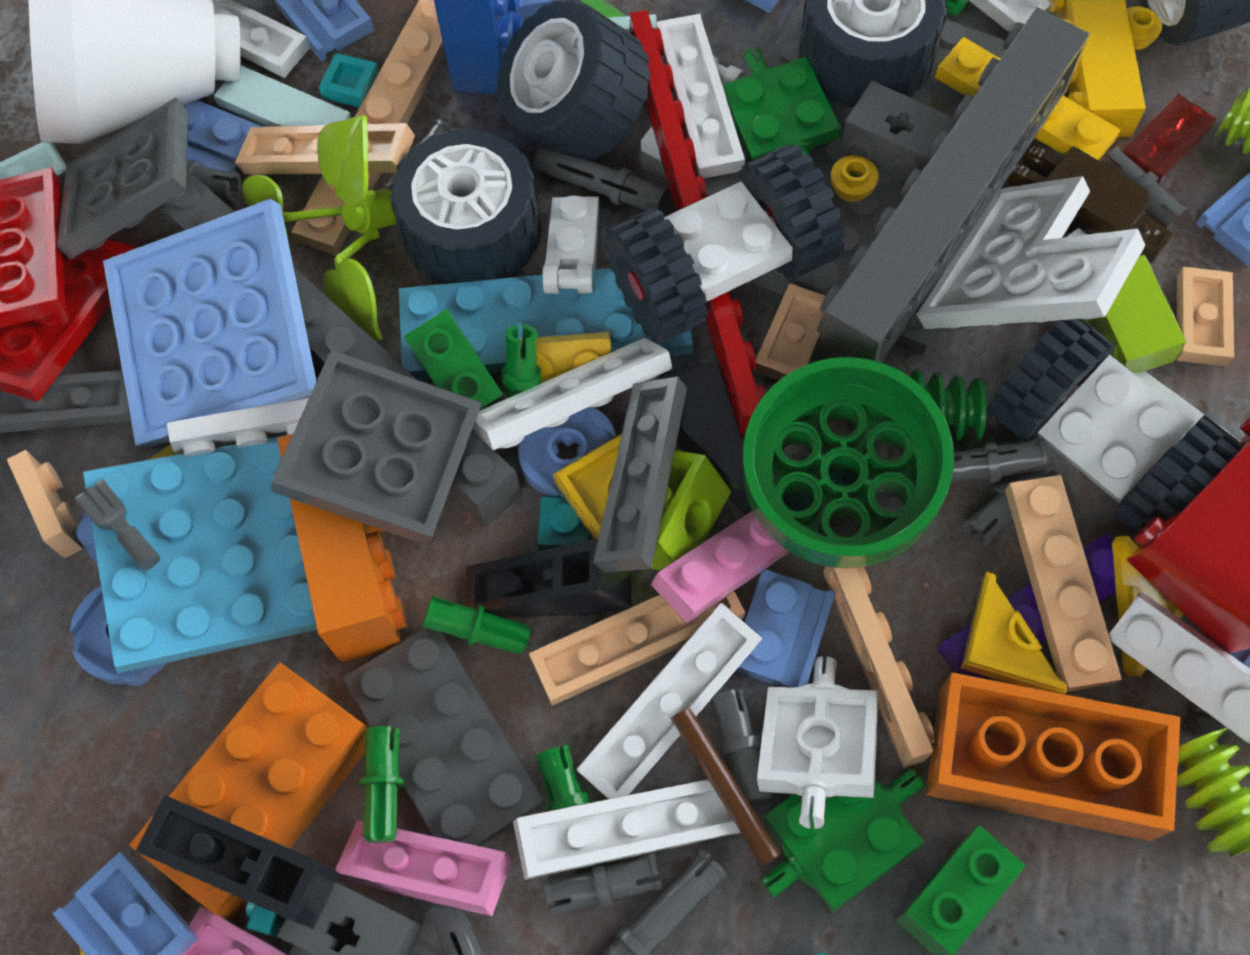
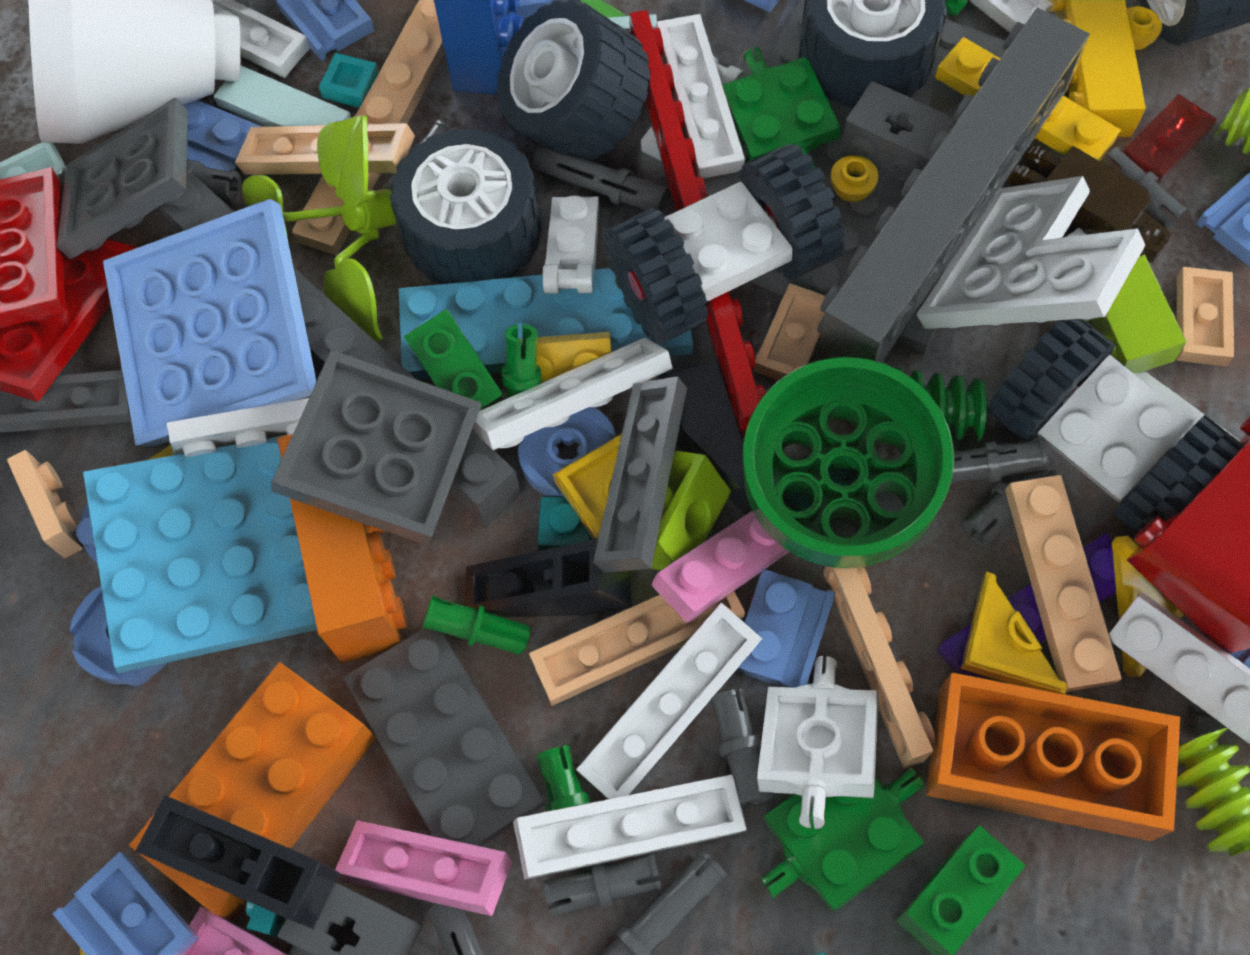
(110, 514): dark grey piece -> none
(381, 783): green axle -> none
(725, 786): reddish brown bar -> none

